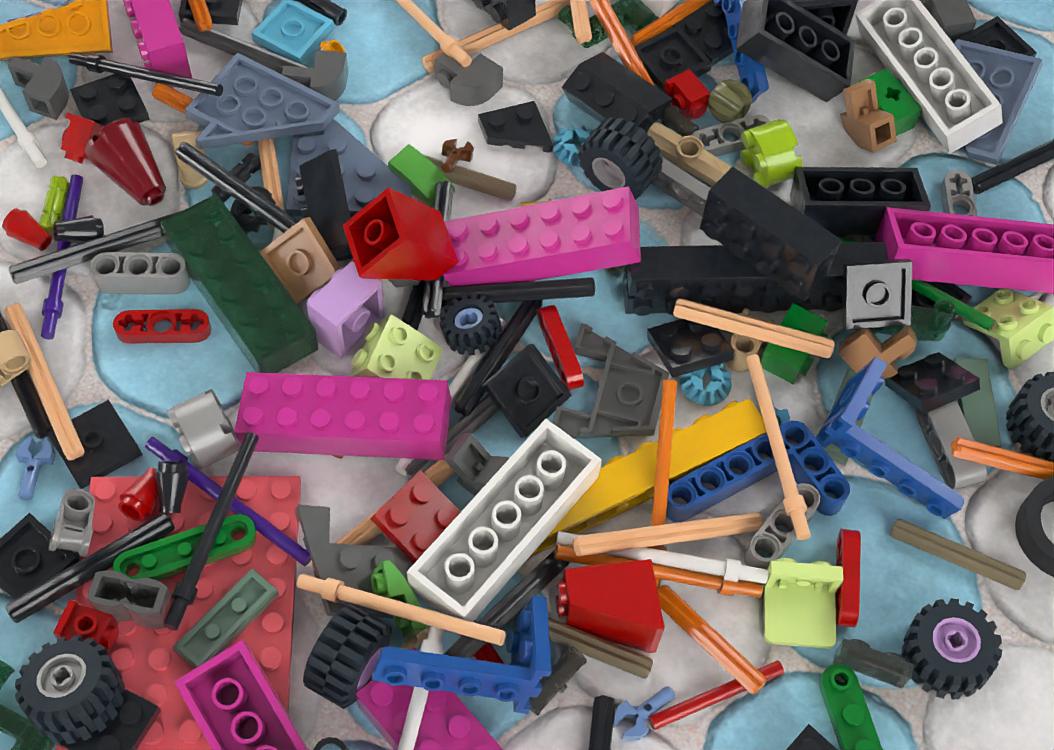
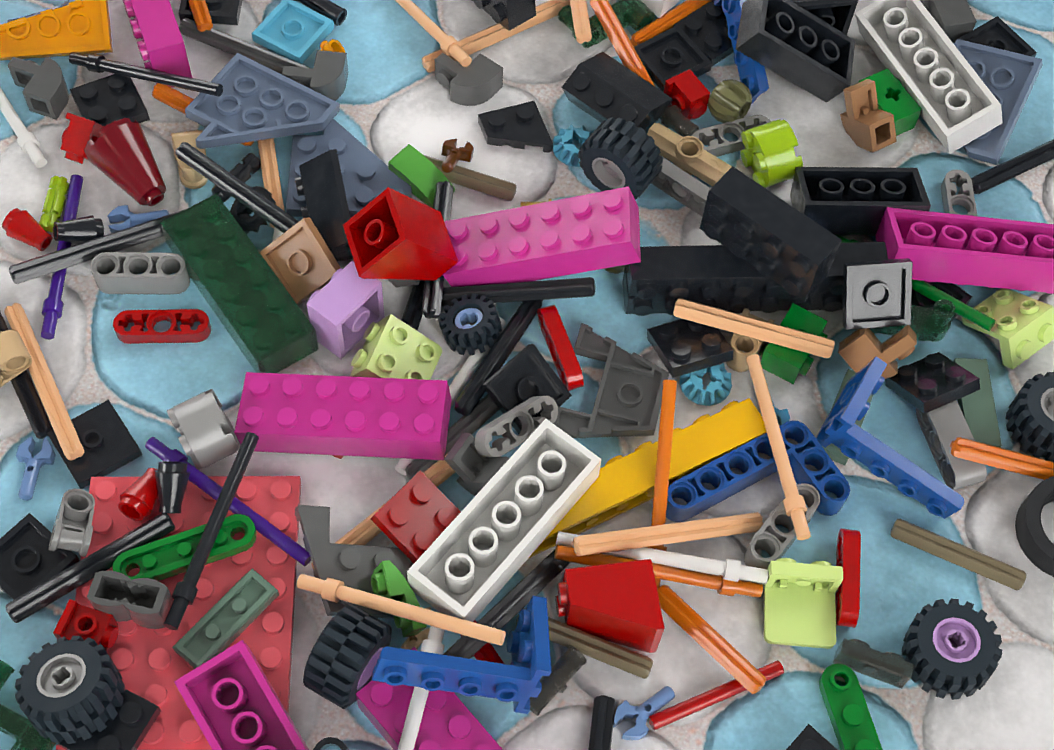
(123, 213): none -> medium blue bar
(503, 426): none -> light grey beam

